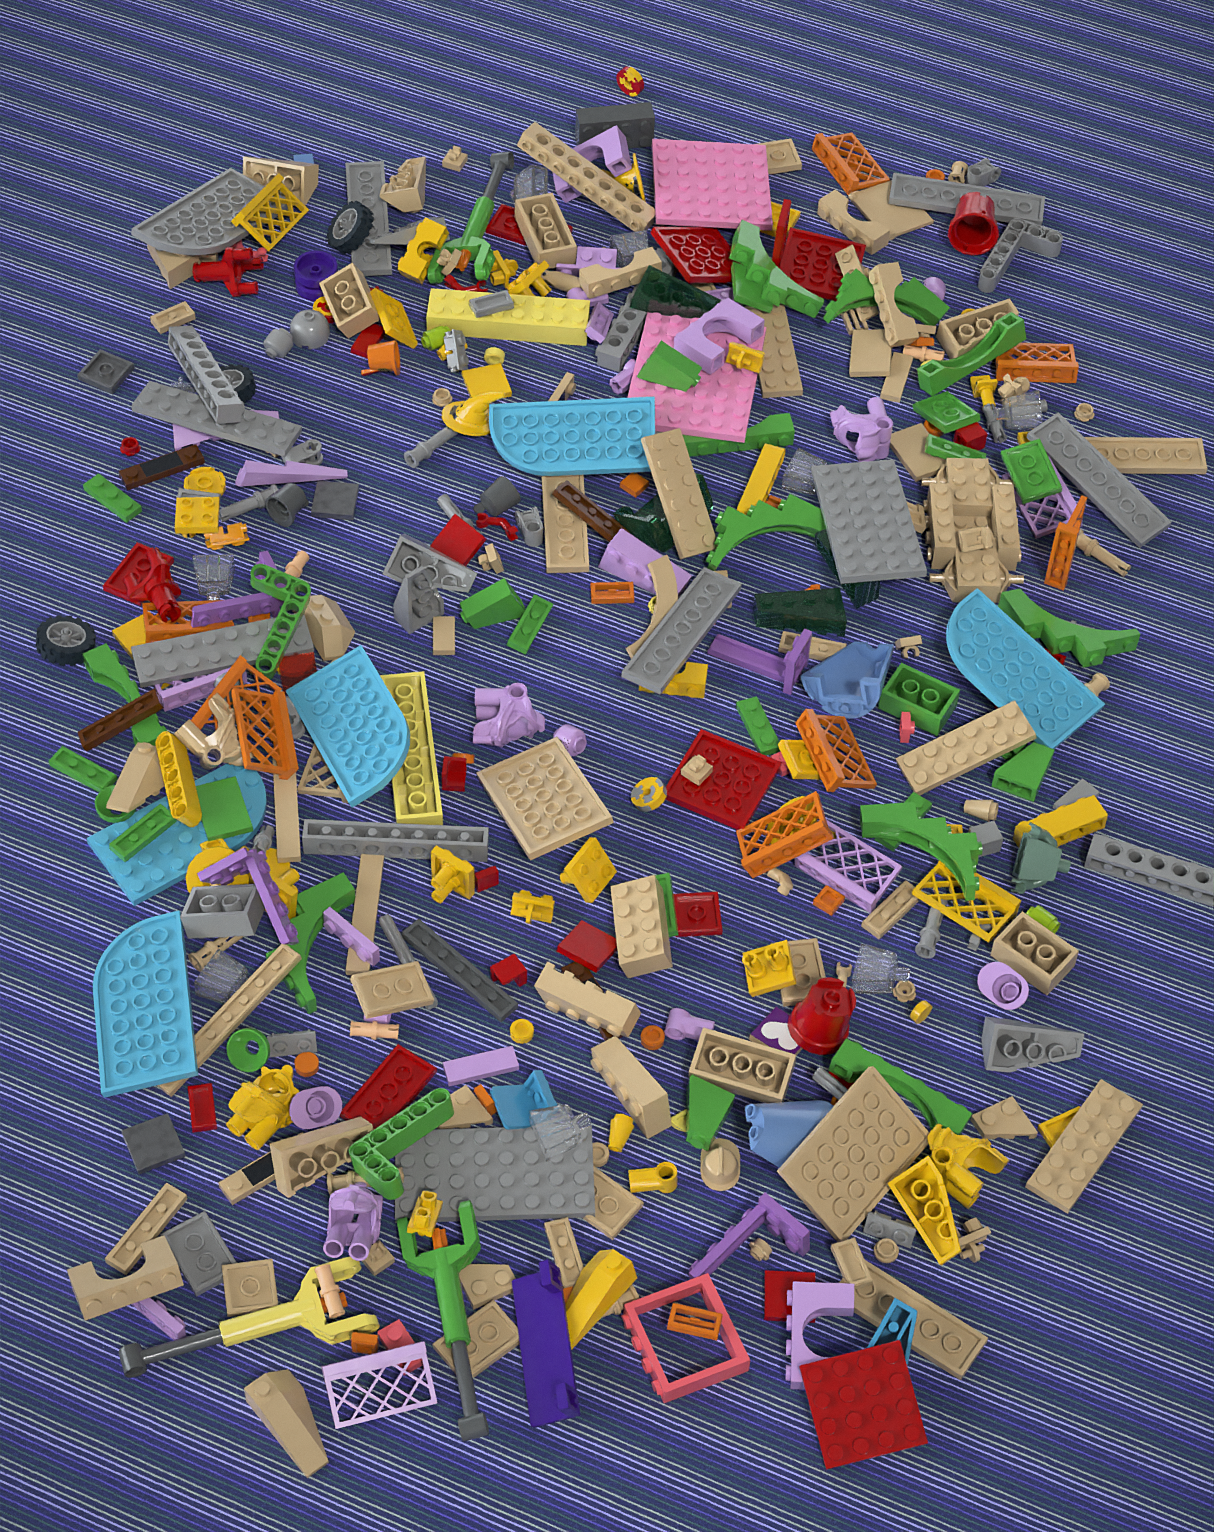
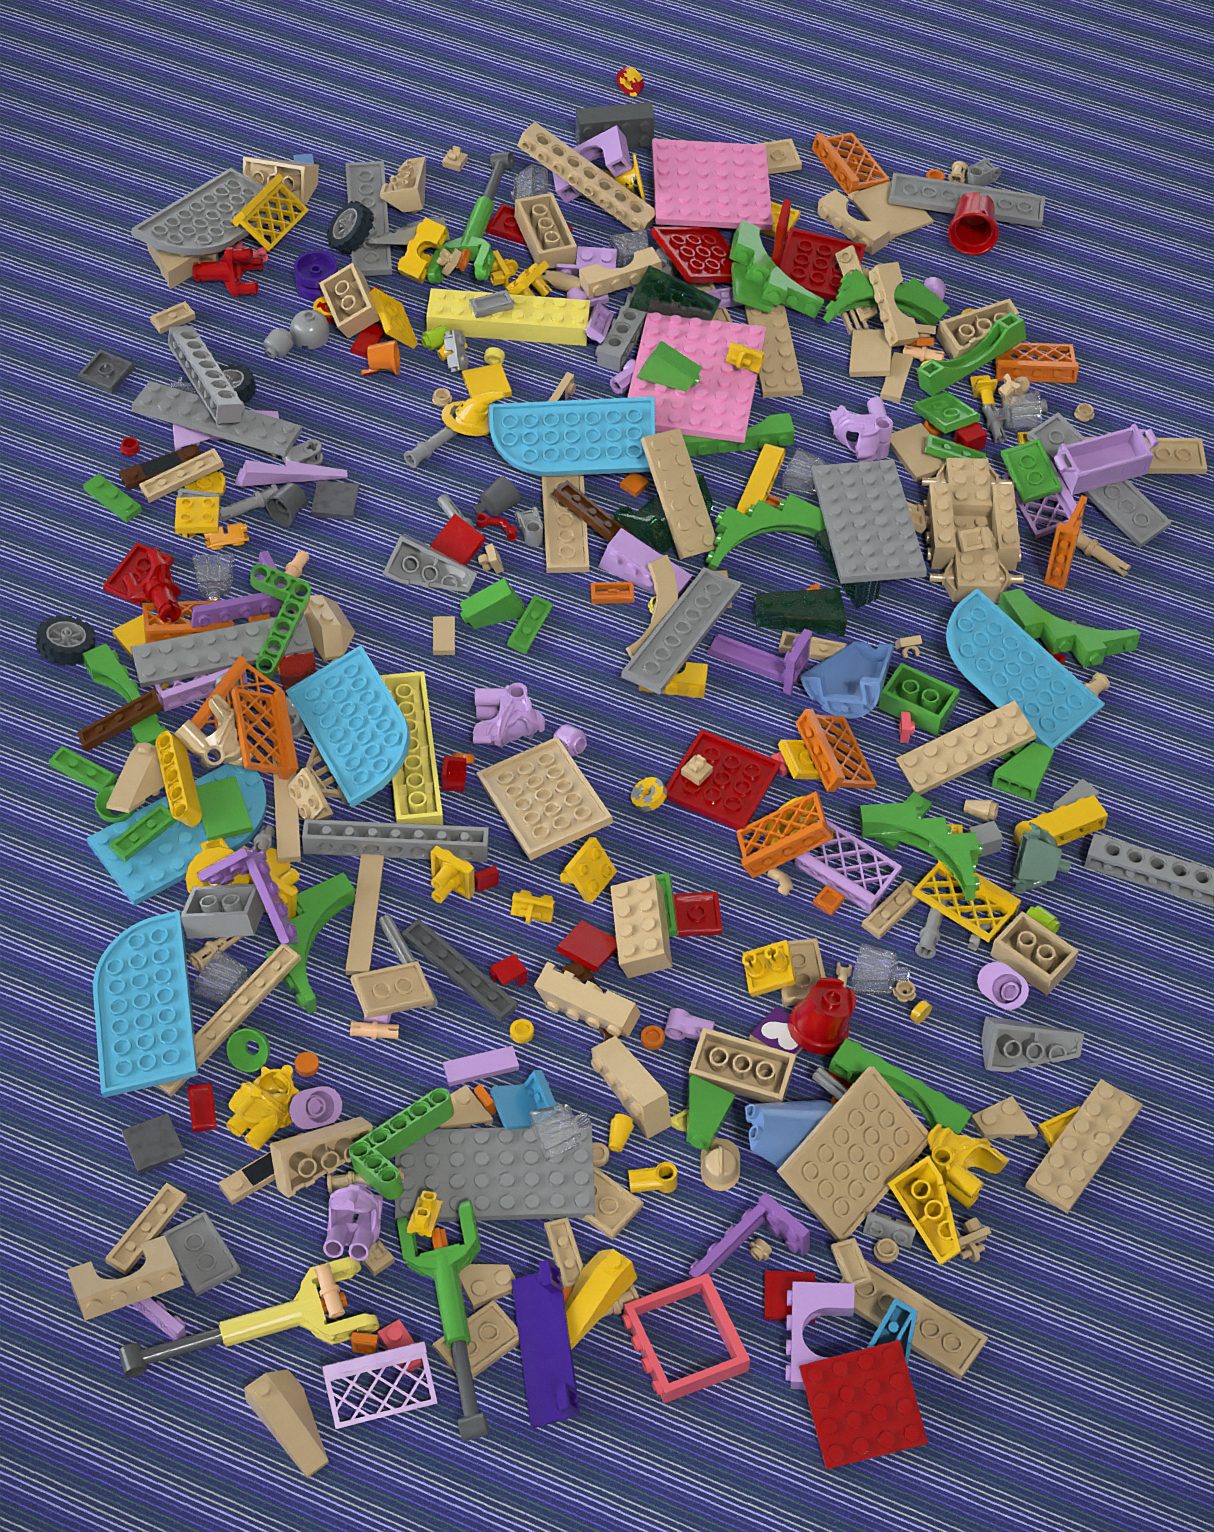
(181, 475): none -> tan plate
(249, 1287): tan tile -> none
(292, 1044): light grey hinge -> none
(309, 796): none -> tan bracket
(351, 937): lavender plate -> none
(390, 1087): red tile -> none
(417, 601): light grey wedge -> none
(451, 283): red arm -> none
(673, 1324): orange tile -> none
(724, 317): lavender arch -> none
(758, 726): bright green plate -> none
(1016, 235): light grey beam -> none
(1105, 459): none -> lavender container

